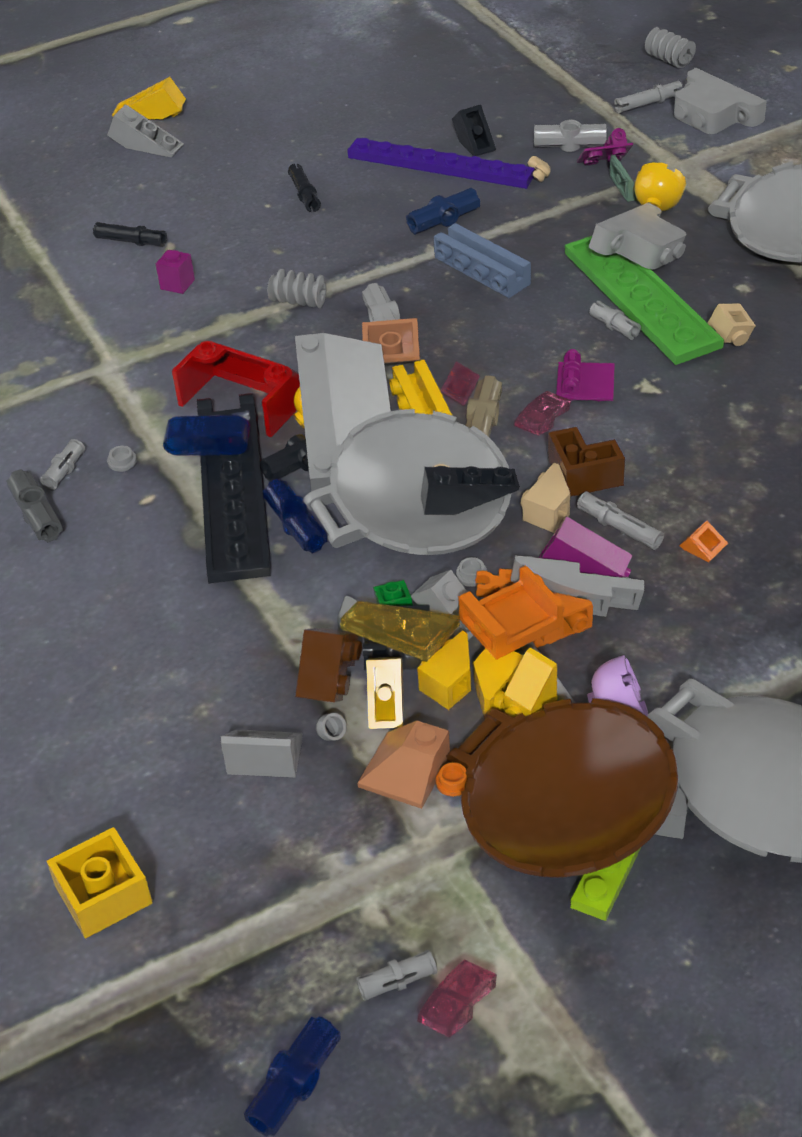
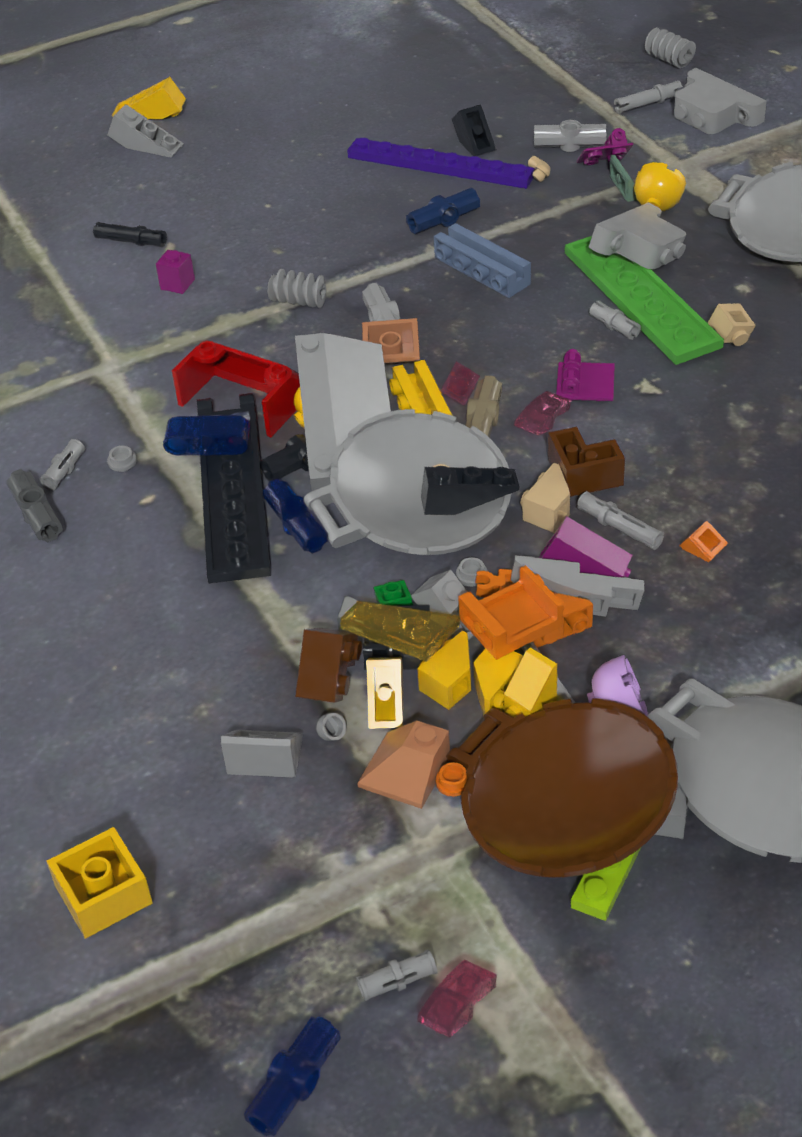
(305, 190): black pin -> none

